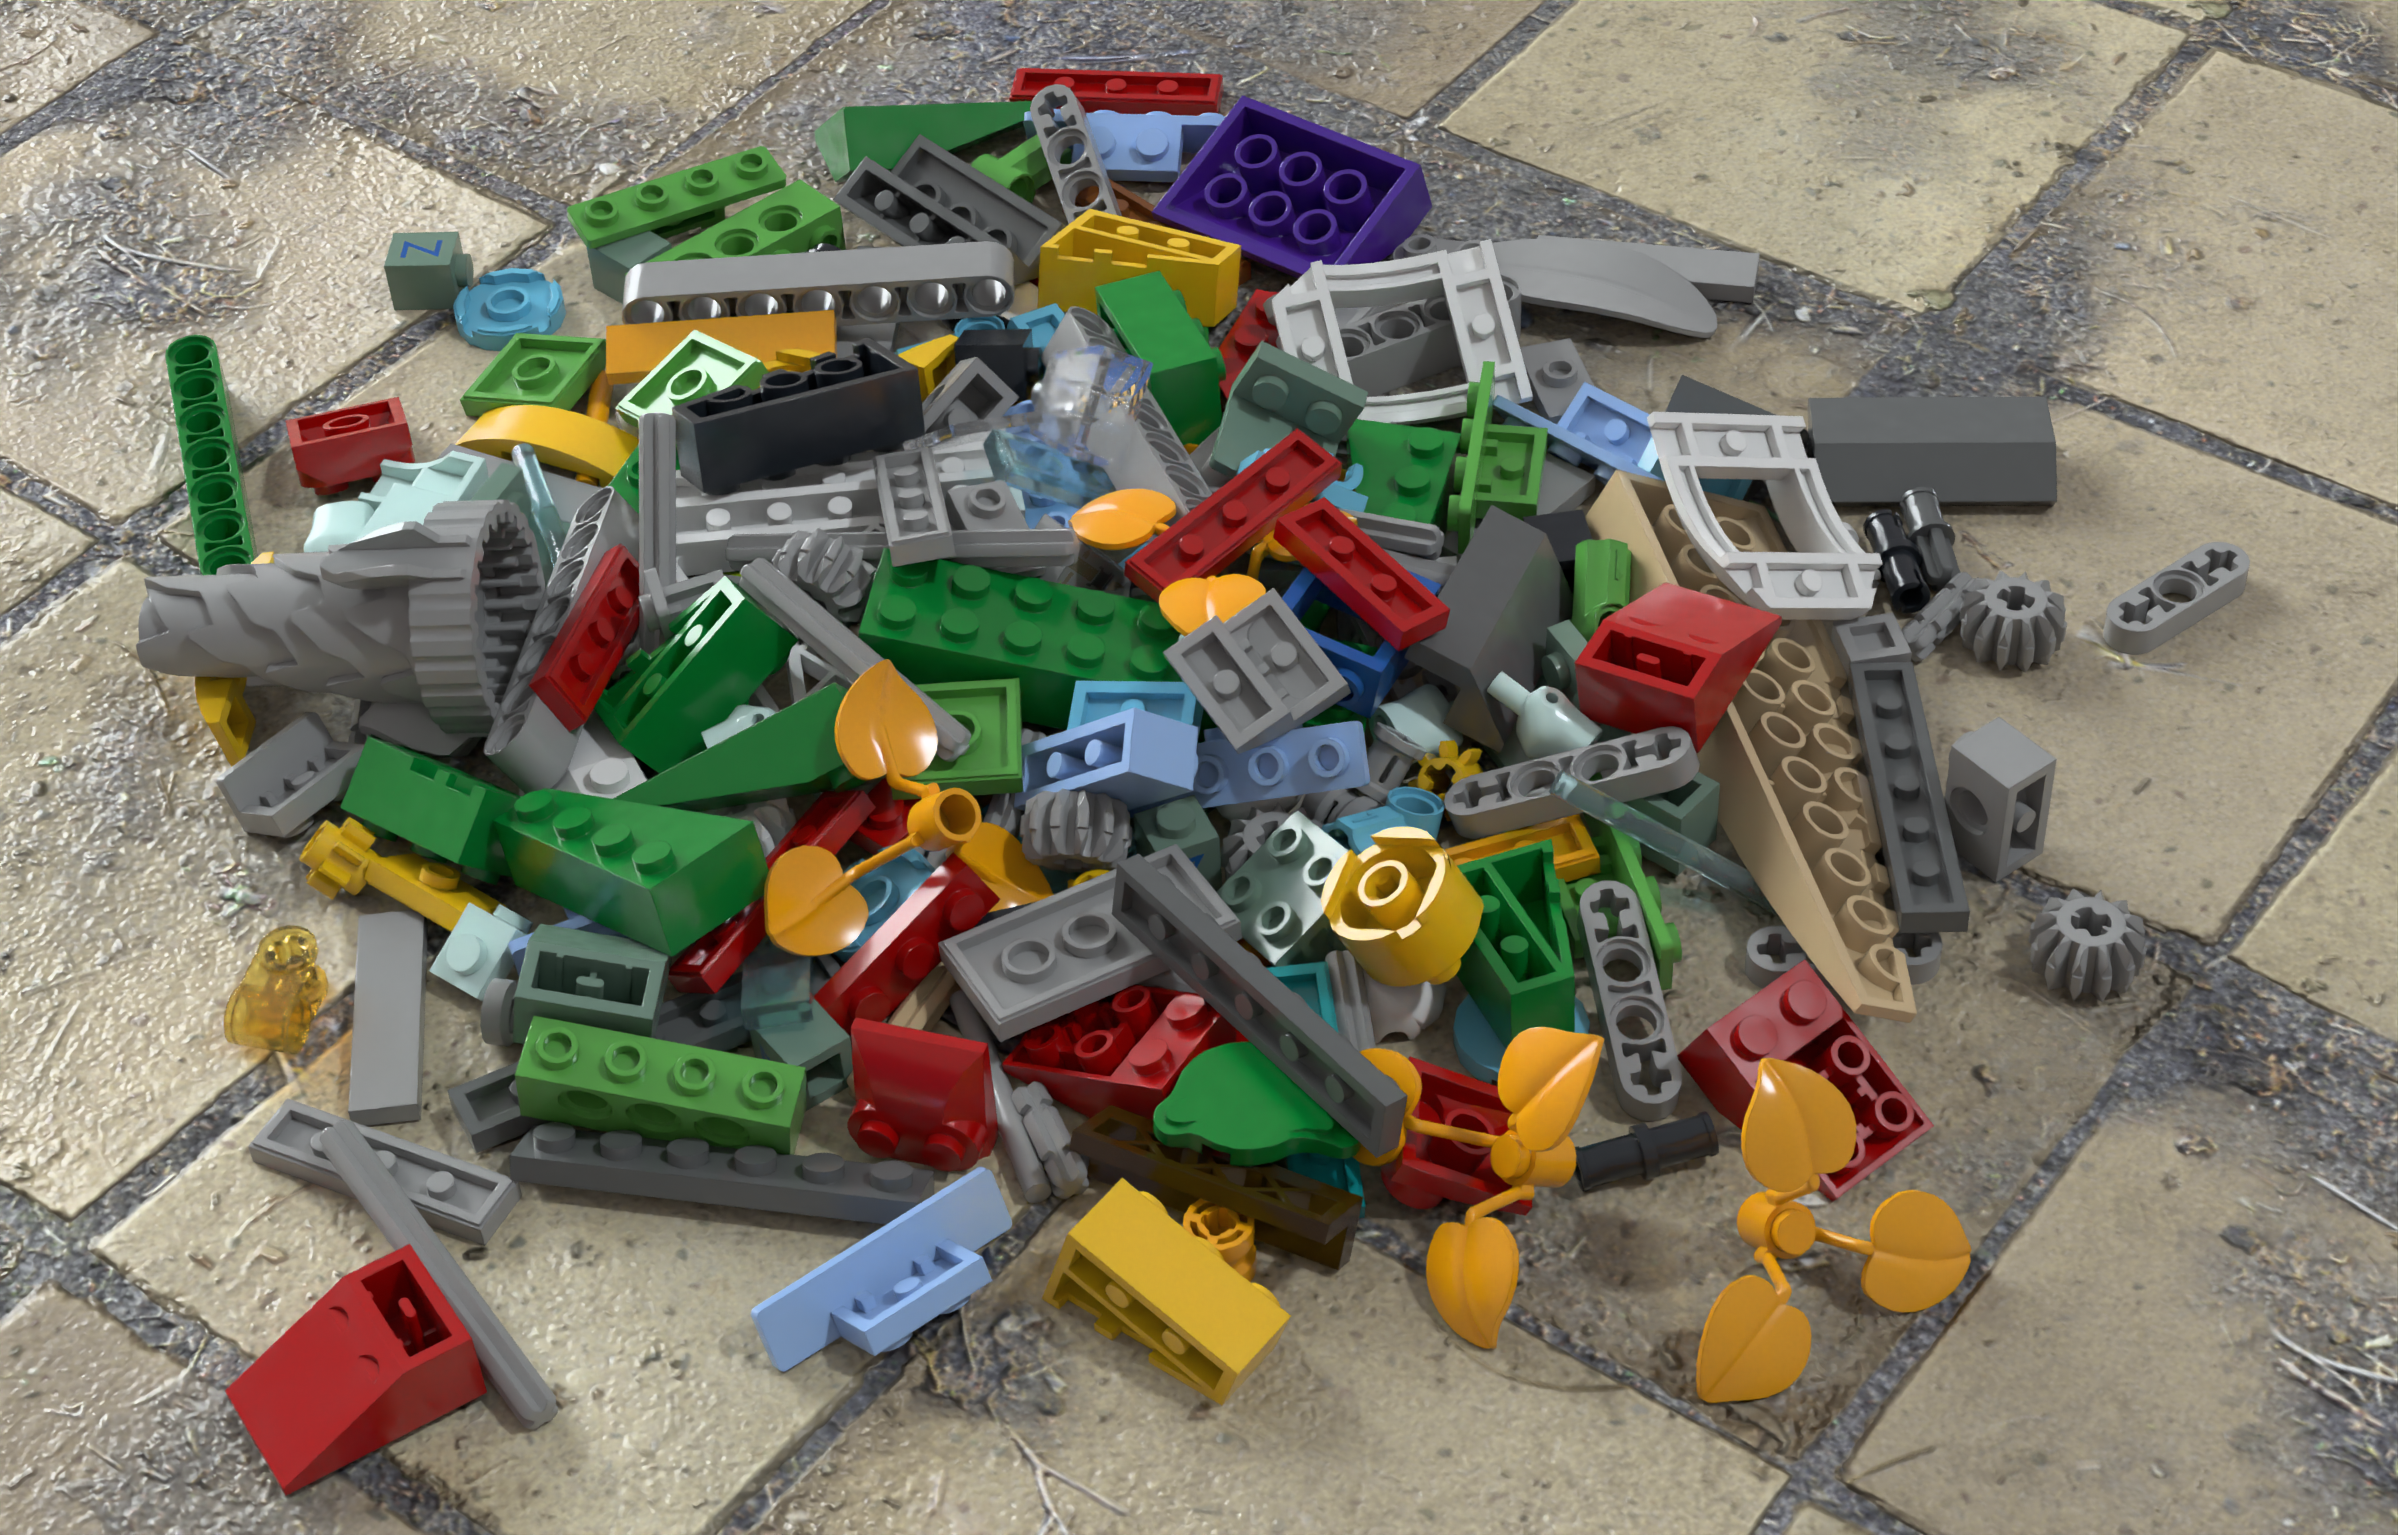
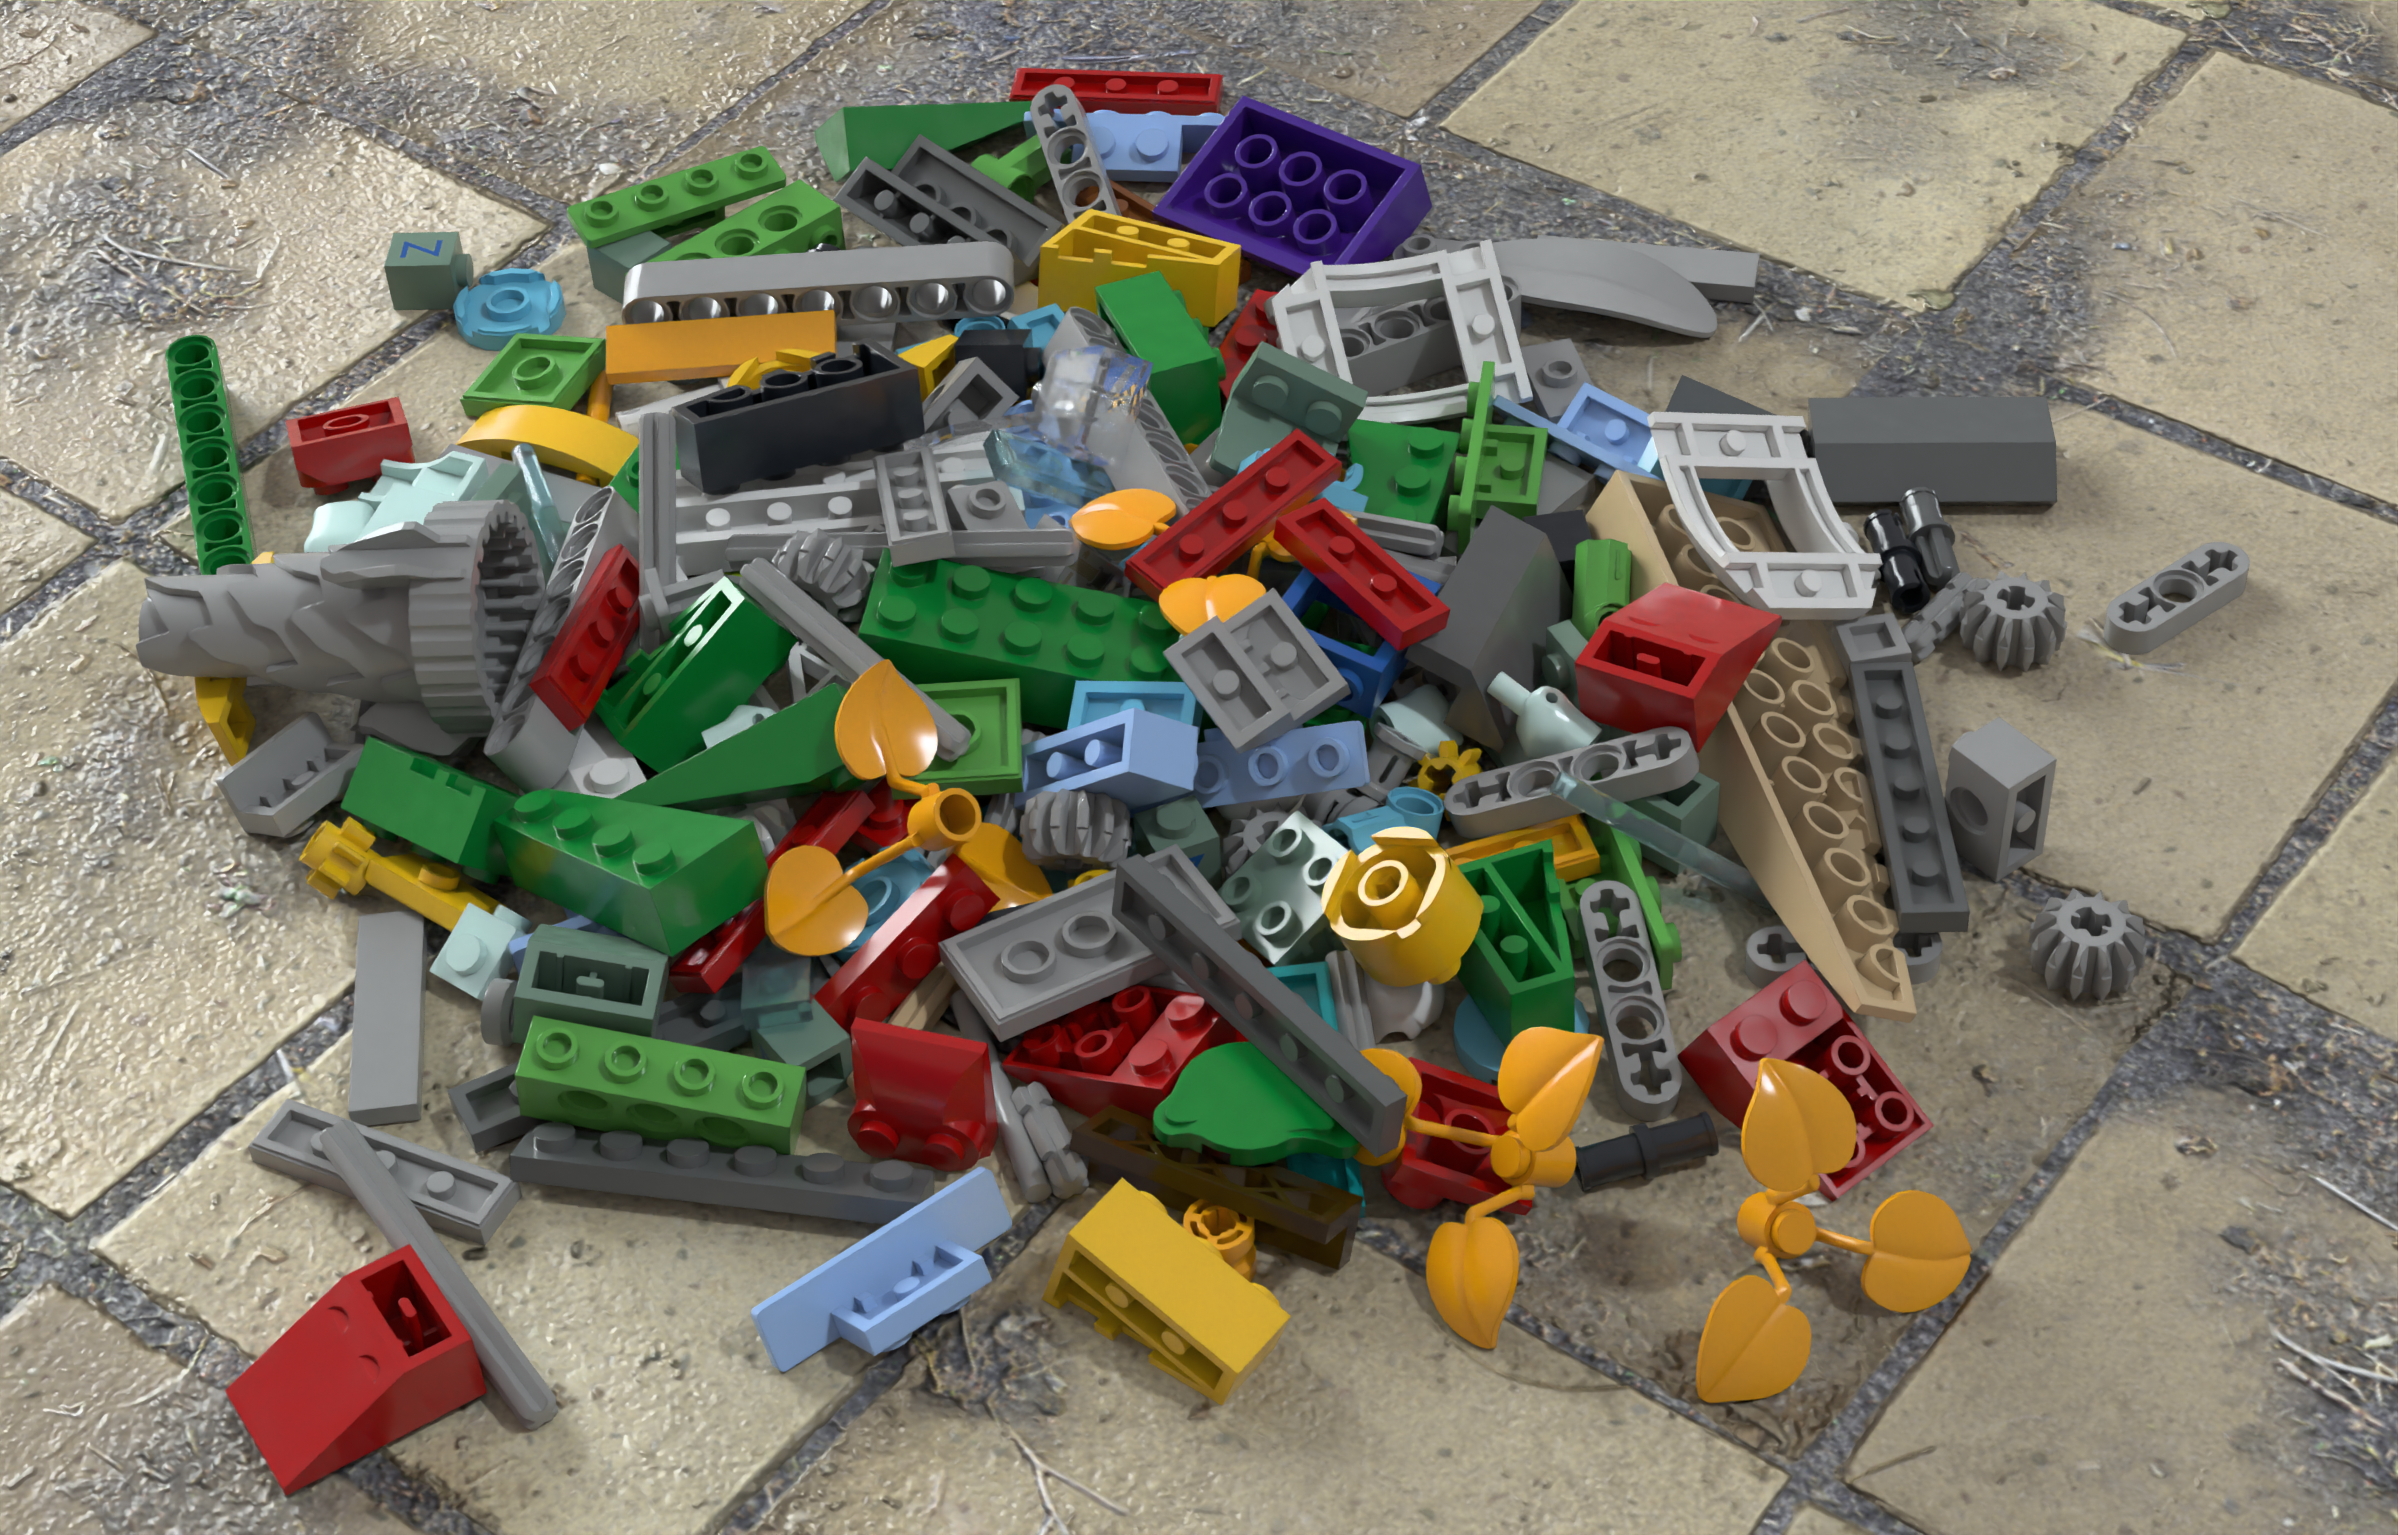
(278, 993): clear yellow piece -> none
(689, 372): bright green tile -> none

